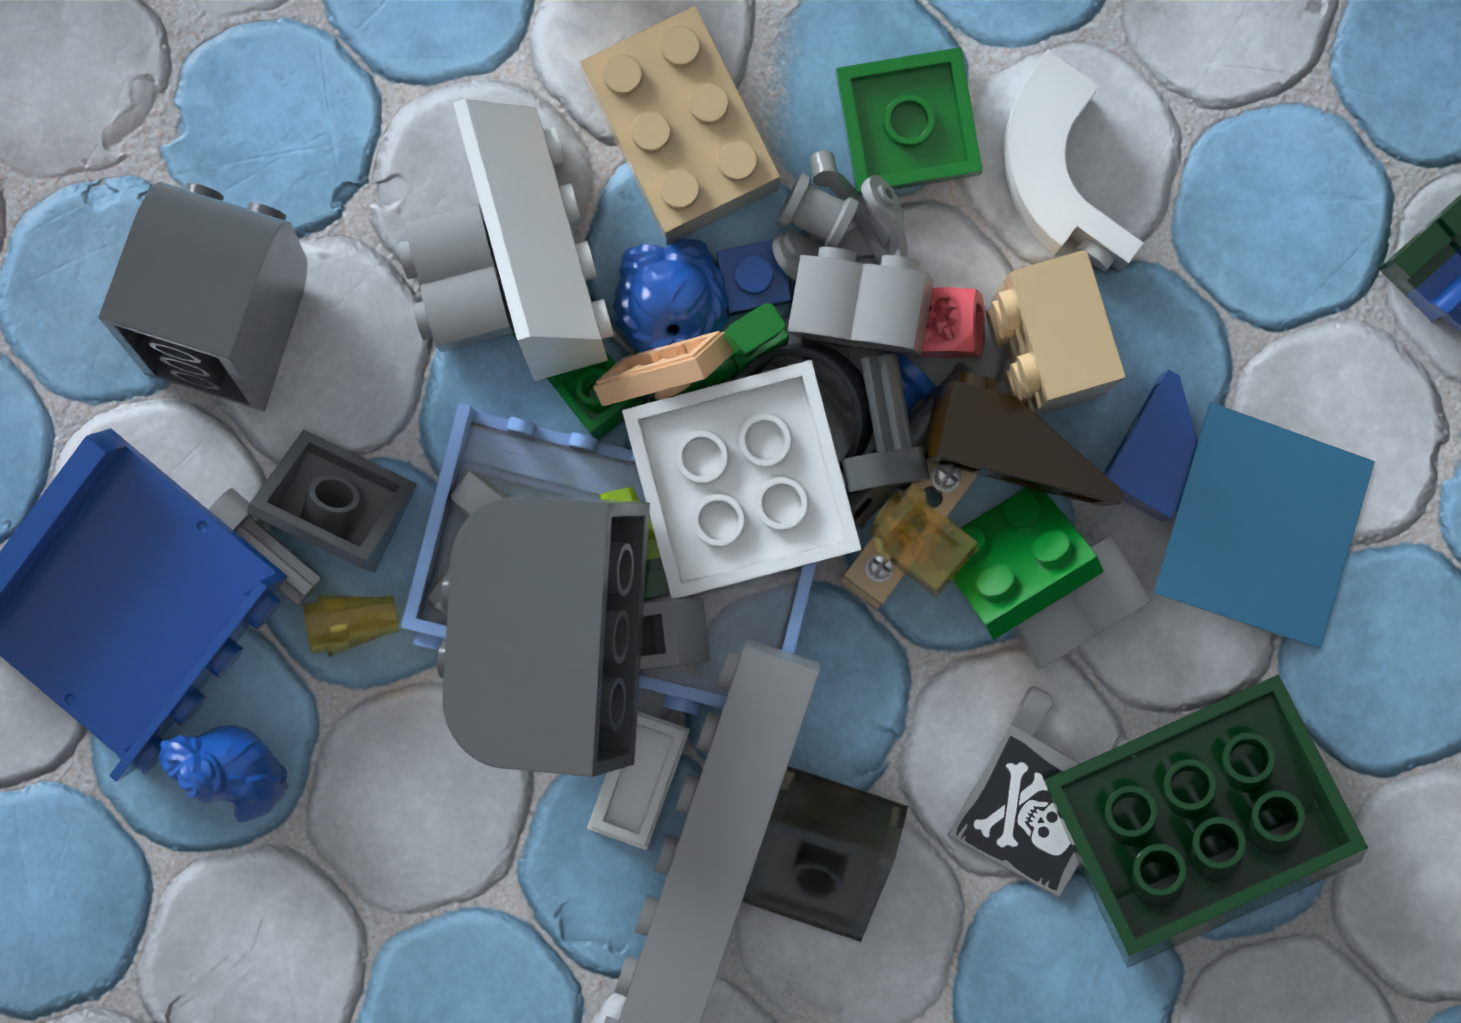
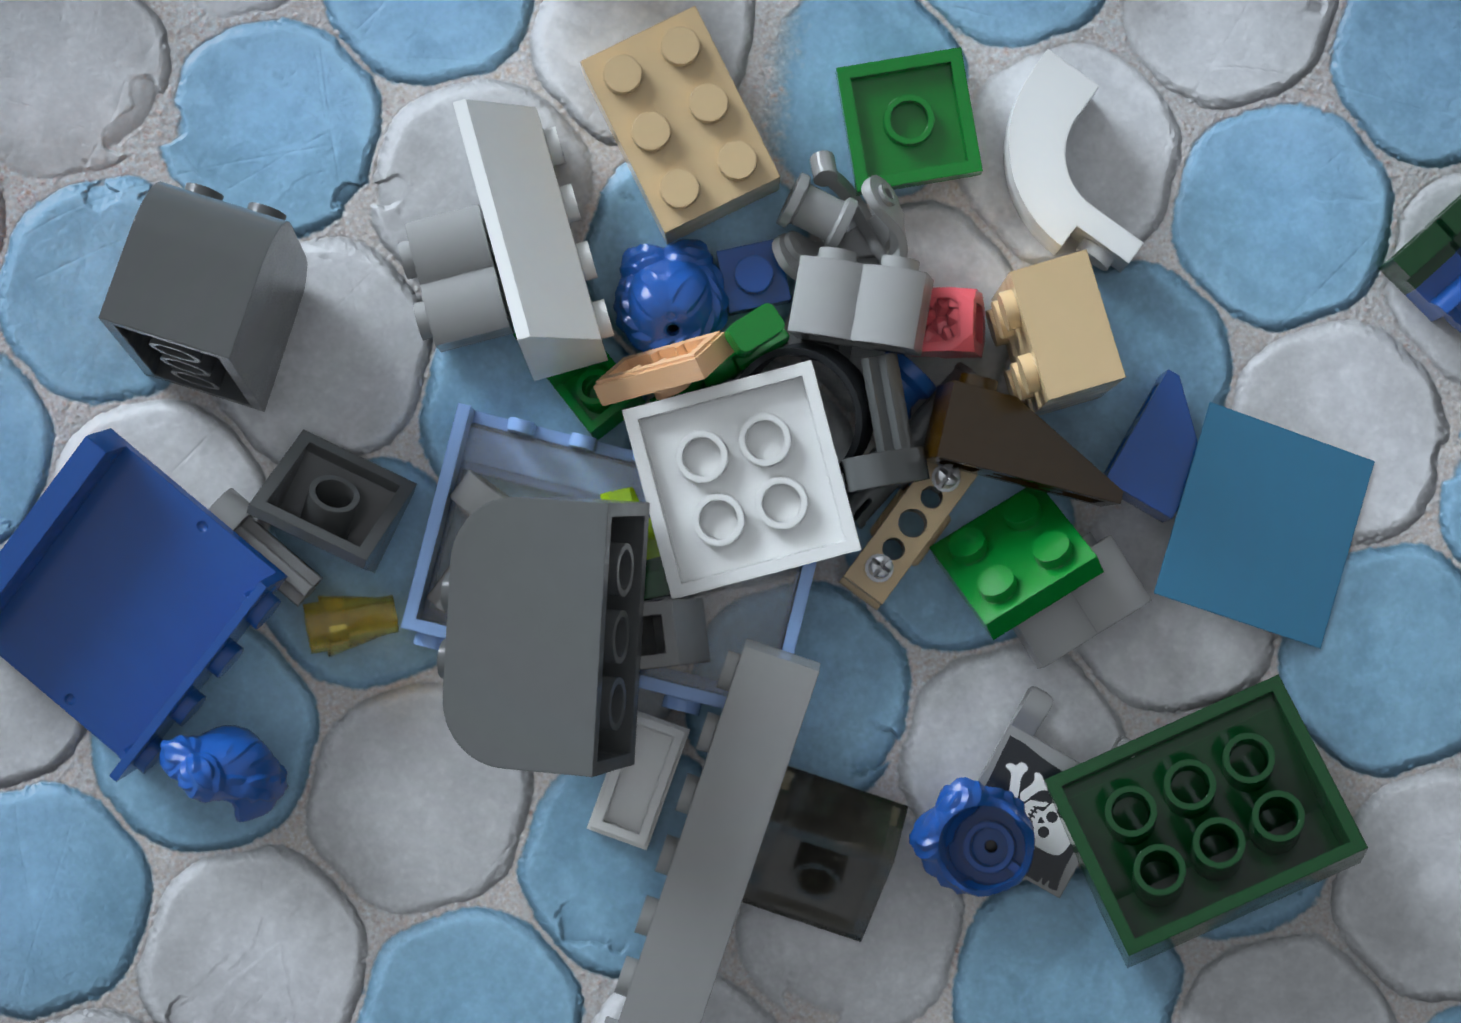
(921, 540): clear yellow bracket -> none
(955, 836): none -> blue hair

